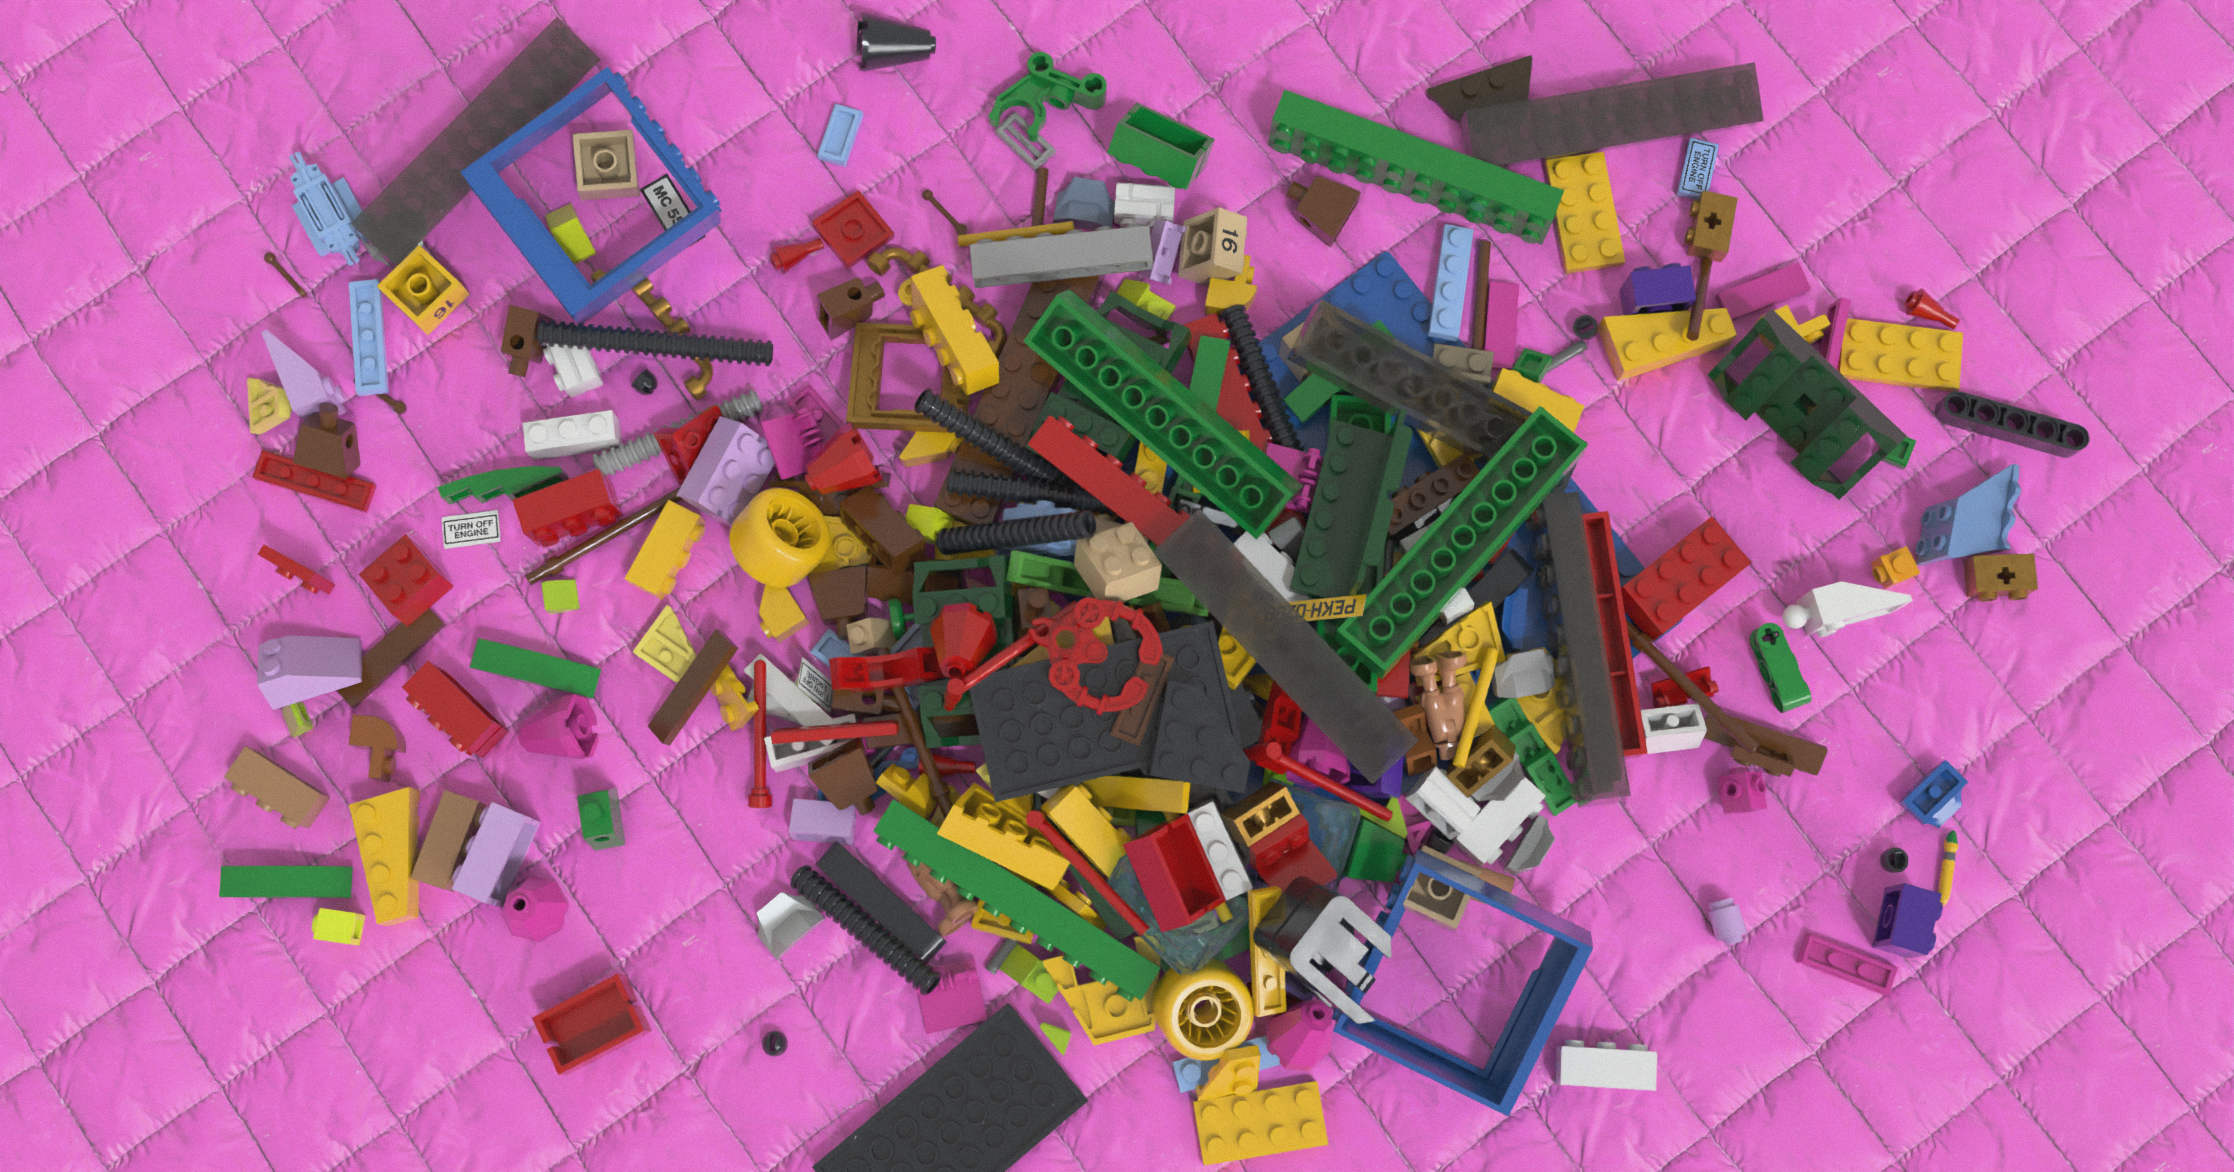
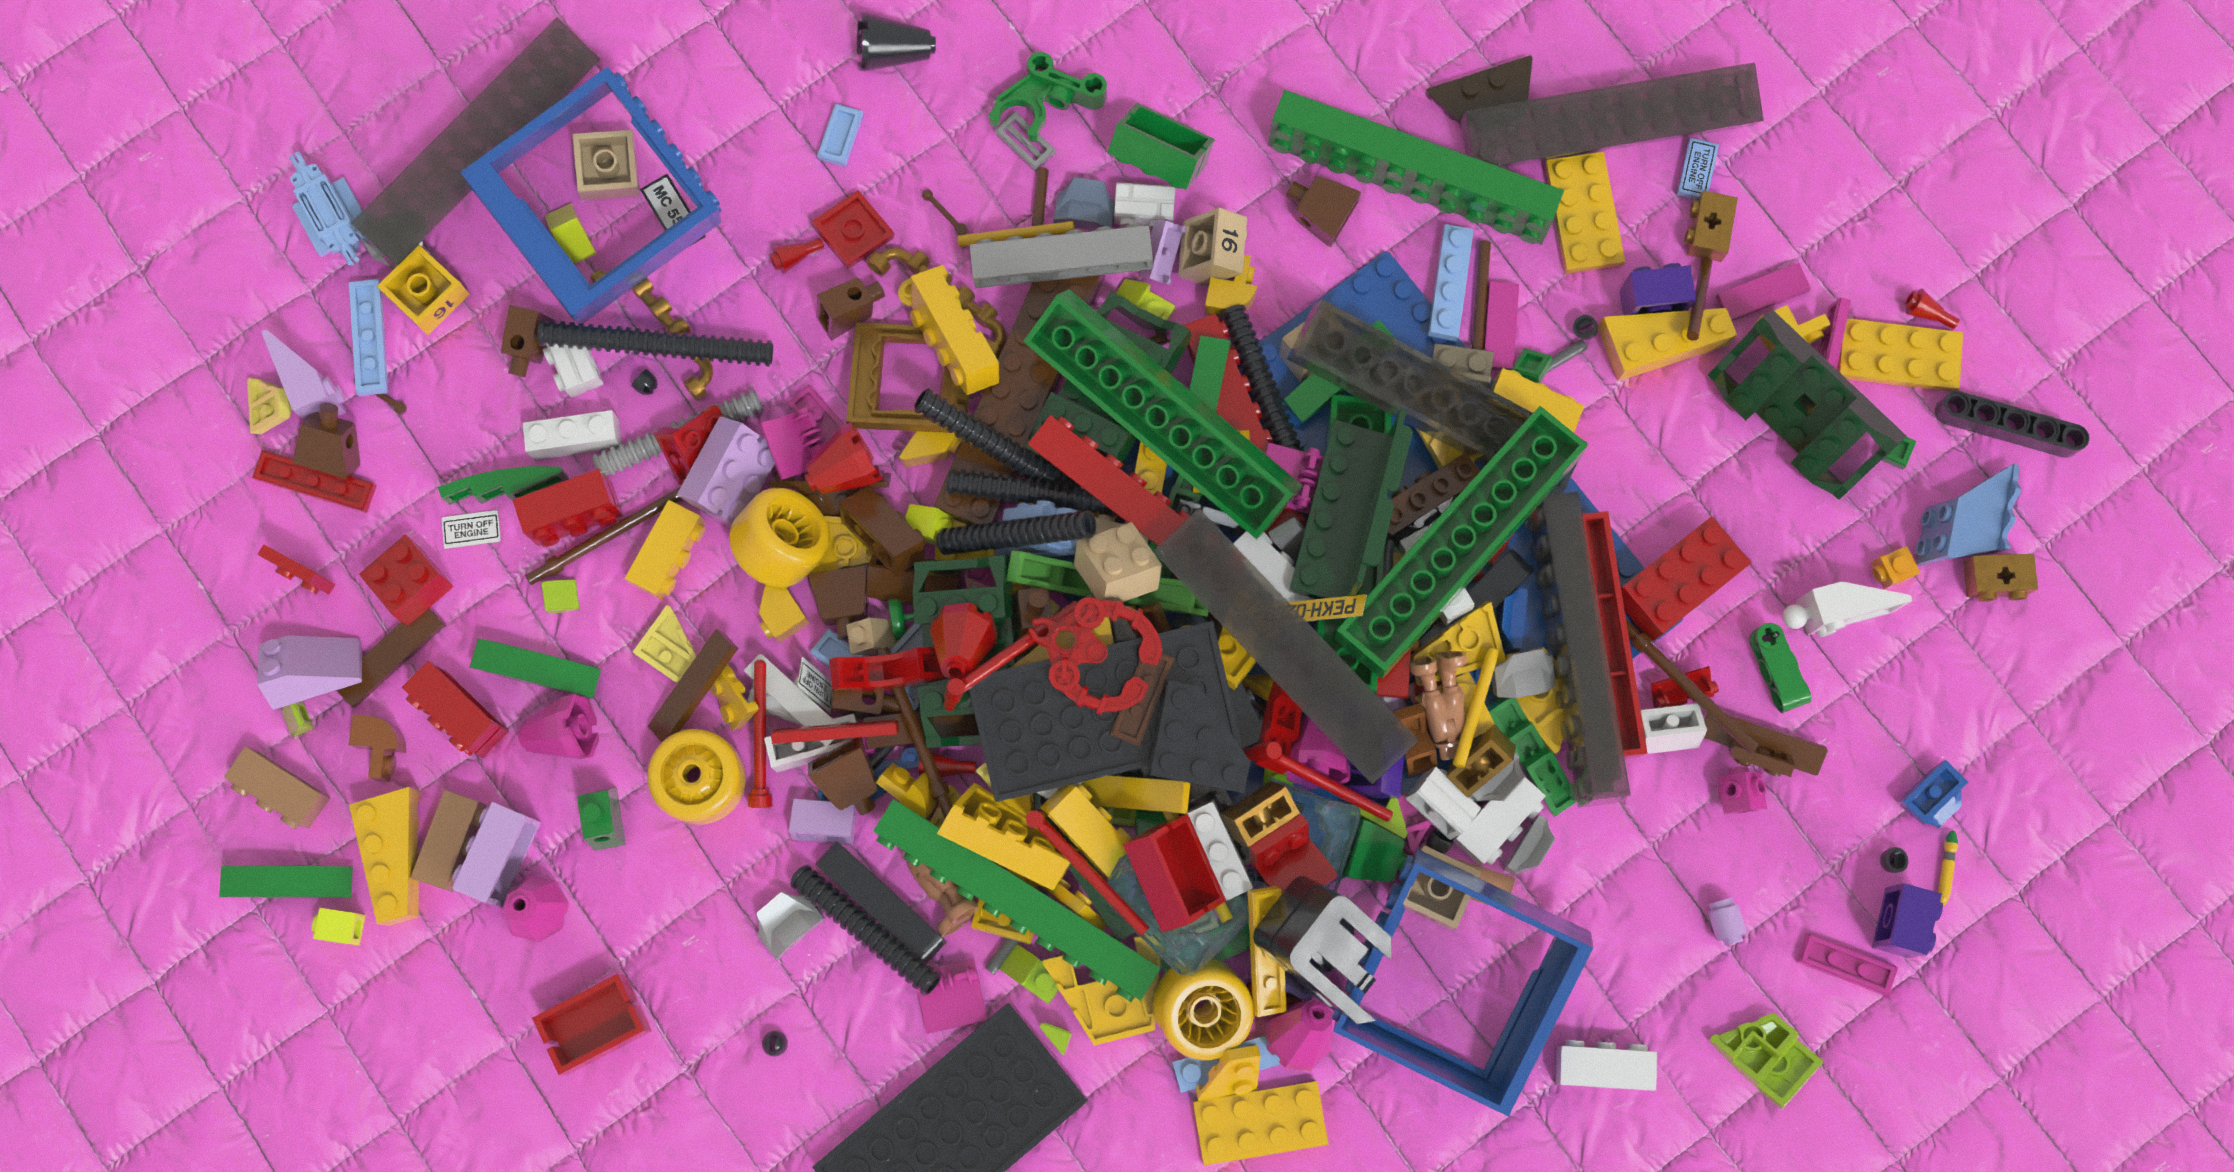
(270, 258): reddish brown hinge -> none
(715, 791): none -> yellow wheel
(1769, 1057): none -> lime slope

